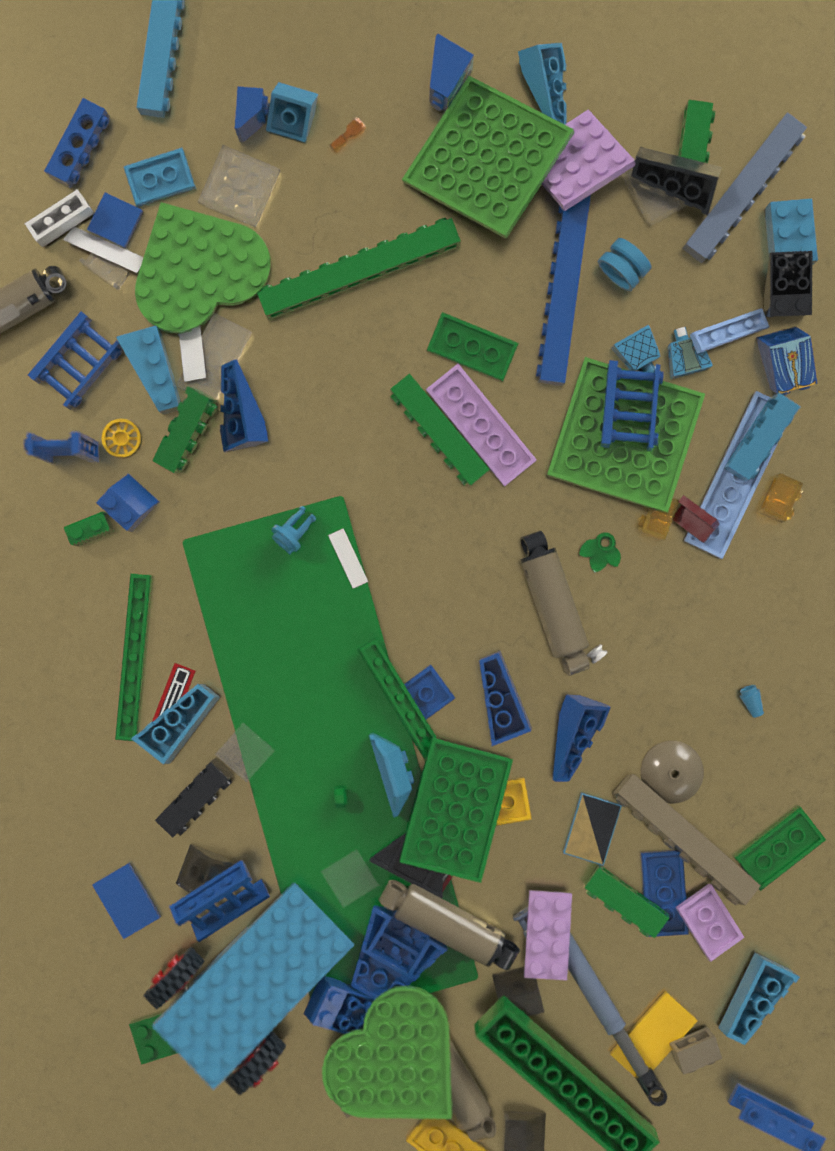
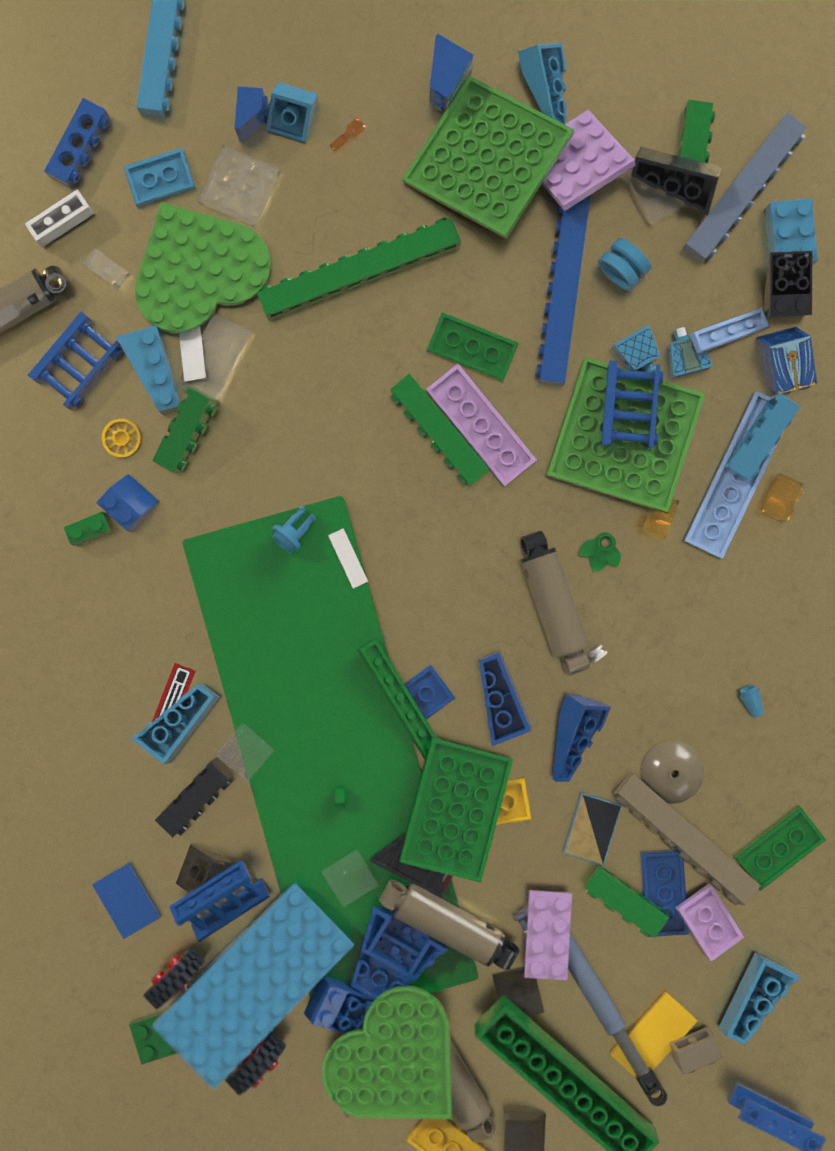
(78, 445): blue fence -> none
(104, 249): white sticker -> none
(115, 220): blue tile -> none
(133, 656): green tile -> none
(242, 421): blue wedge -> none
(393, 771): dark azure wedge -> none
(695, 519): dark red panel -> none

